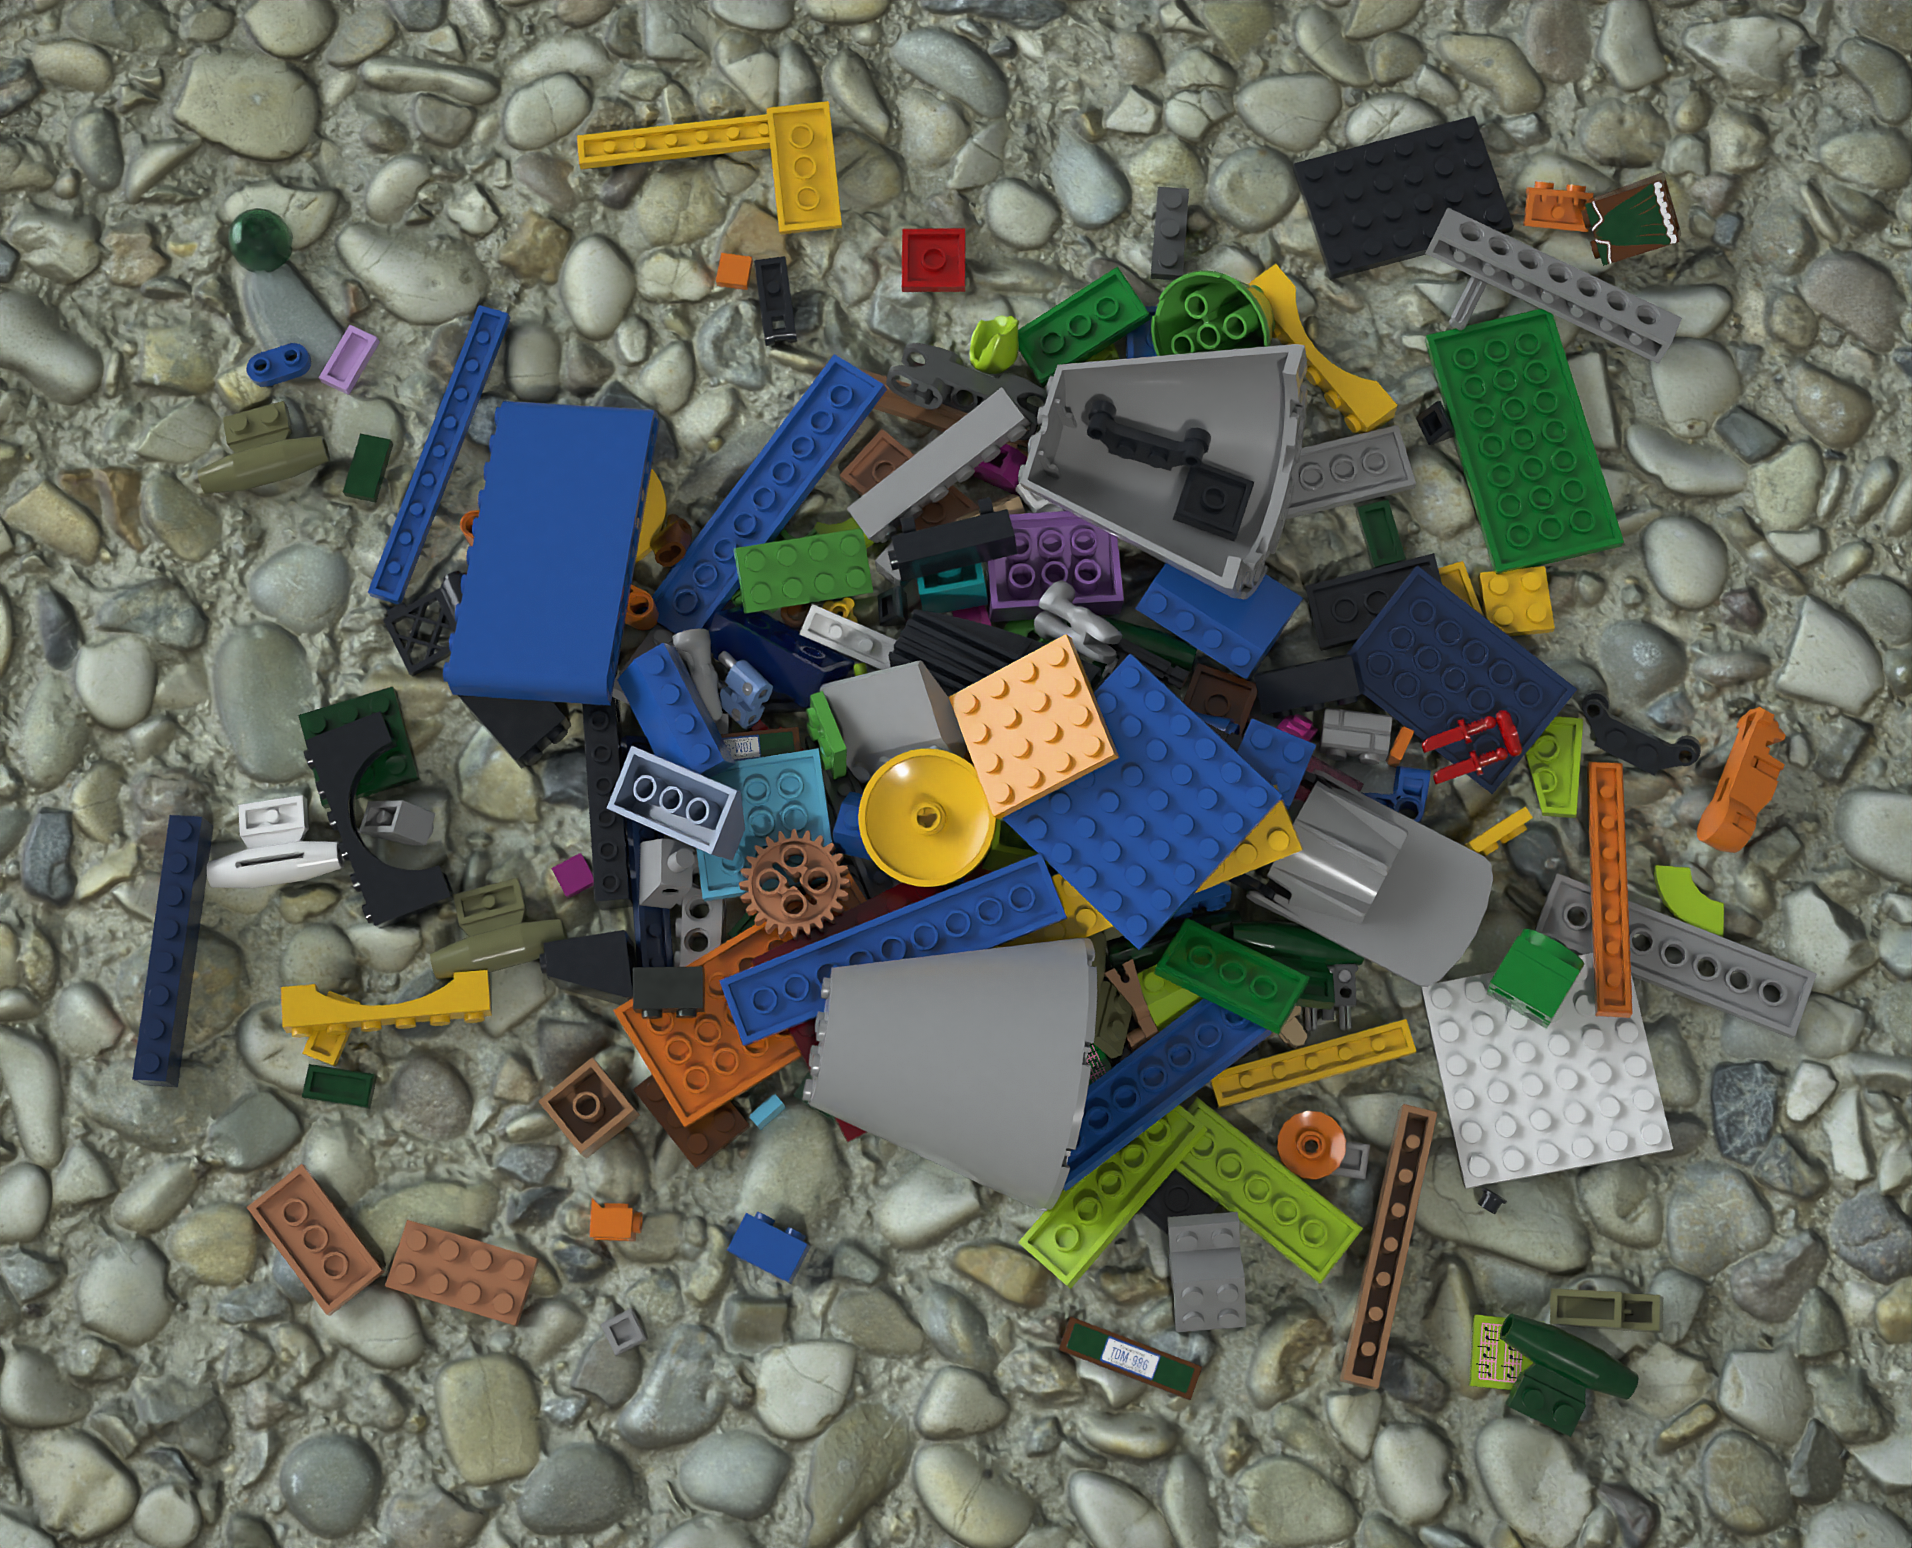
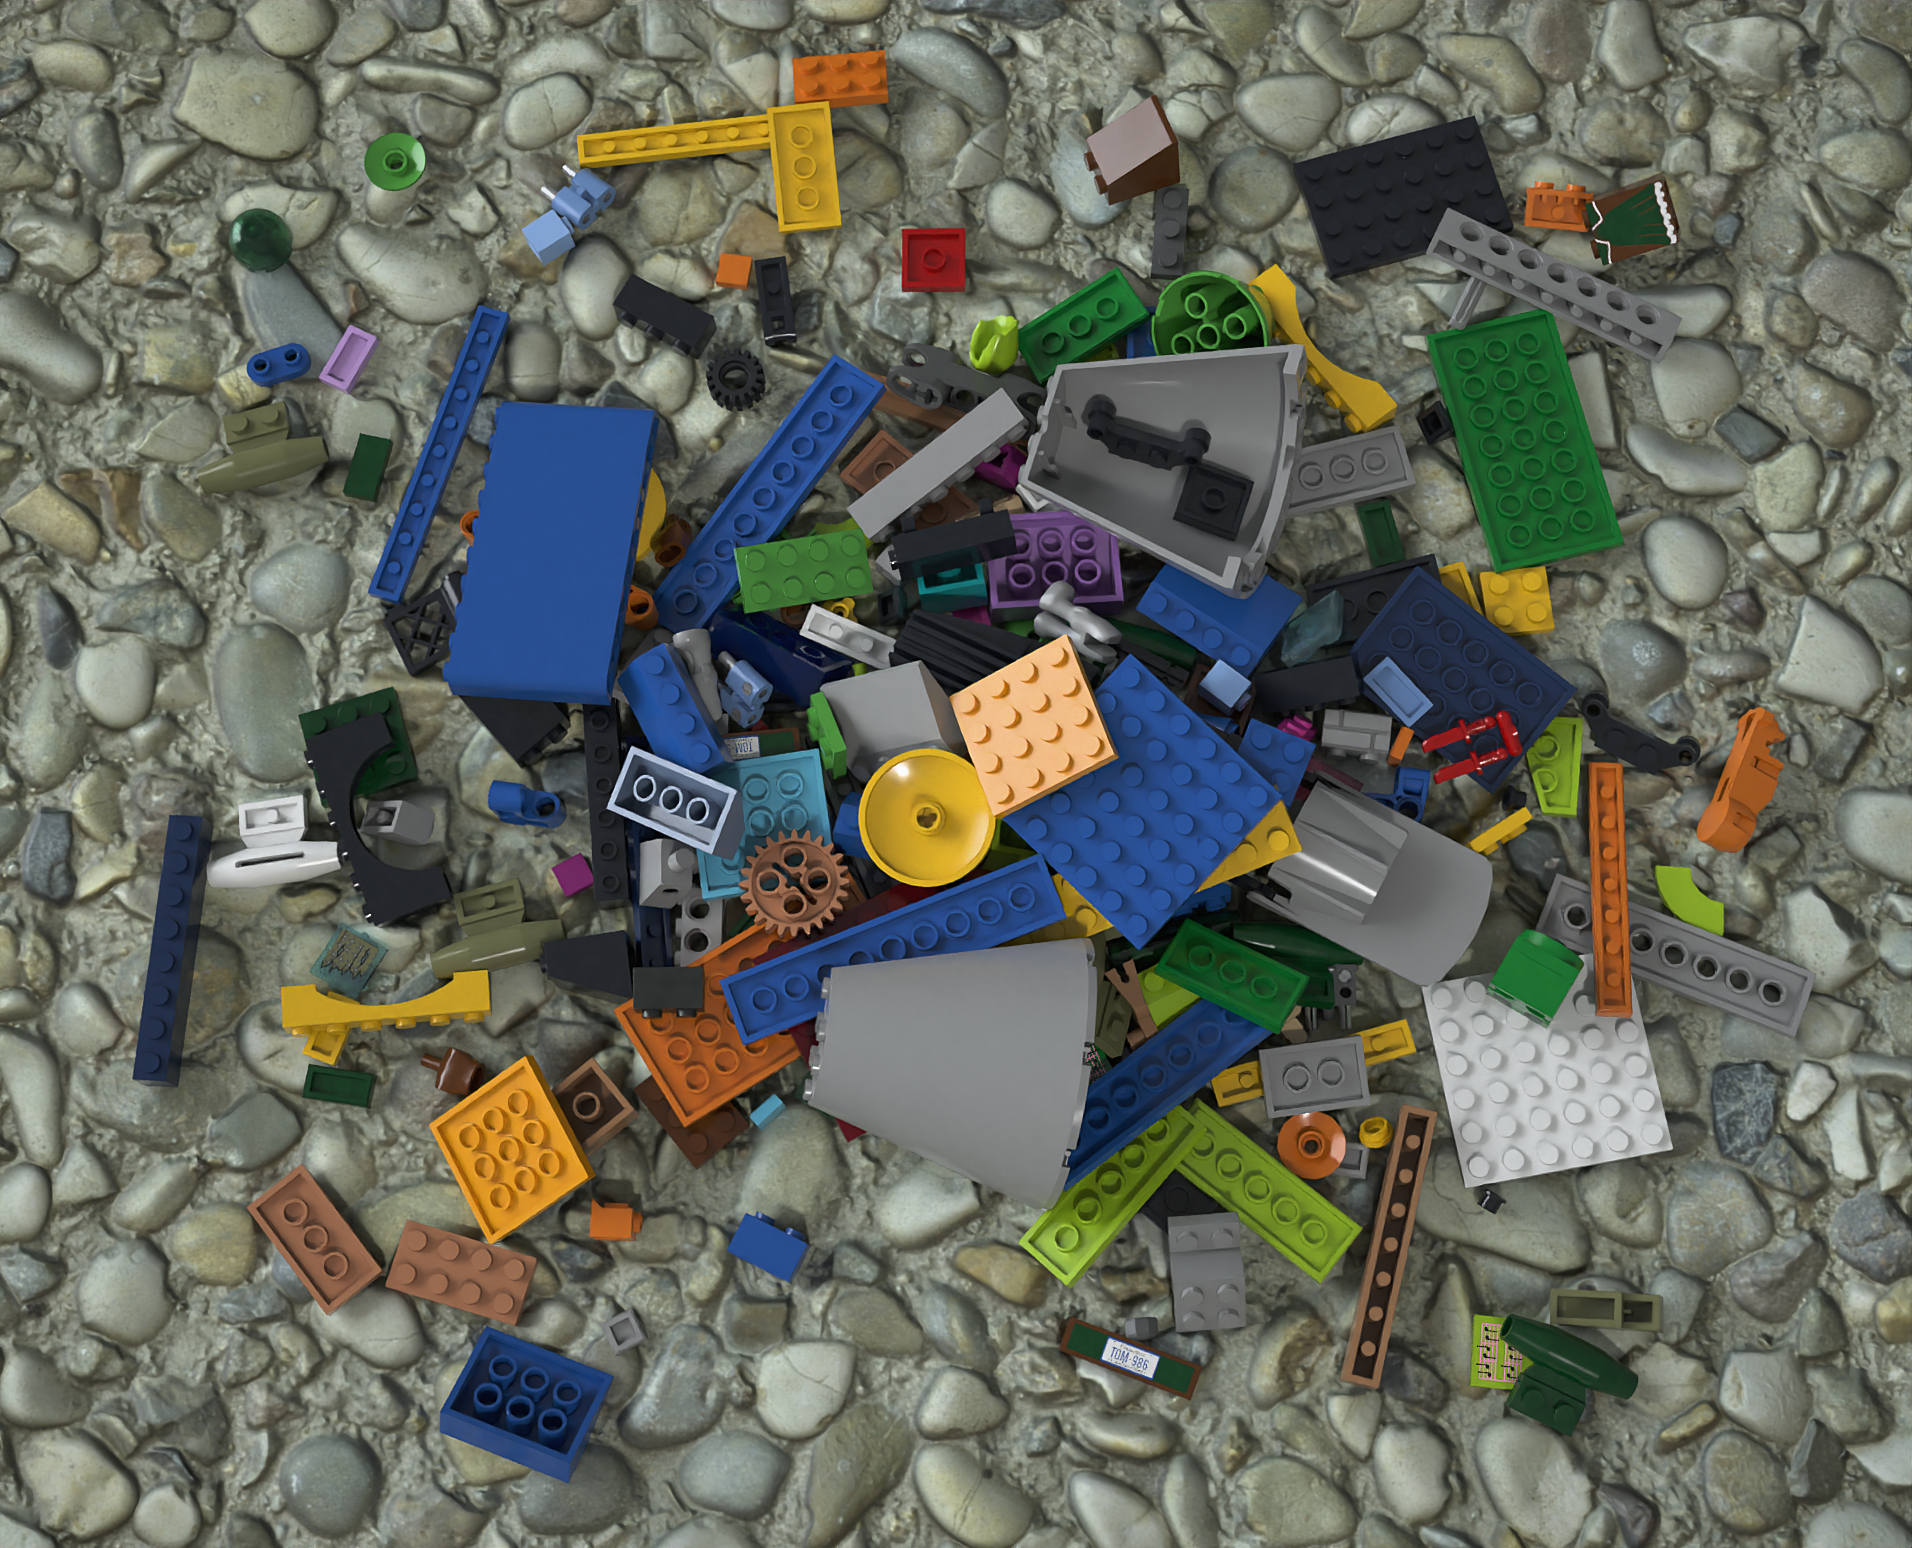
(348, 960): none -> piece
(390, 151): none -> bright green dish
(456, 1072): none -> reddish brown piece
(512, 1149): none -> light orange plate
(523, 806): none -> blue piece
(525, 1404): none -> blue slope
(549, 236): none -> light blue brick
(582, 198): none -> medium blue piece
(664, 317): none -> black brick
(729, 363): none -> black tyre
(841, 79): none -> orange plate
(1134, 153): none -> slope
(1141, 1328): none -> dark grey tile
(1225, 688): none -> light blue brick
(1313, 629): none -> clear light blue plate
(1313, 1076): none -> light grey plate
(1376, 1132): none -> yellow plate
(1398, 691): none -> medium blue tile
(1513, 799): none -> black piece

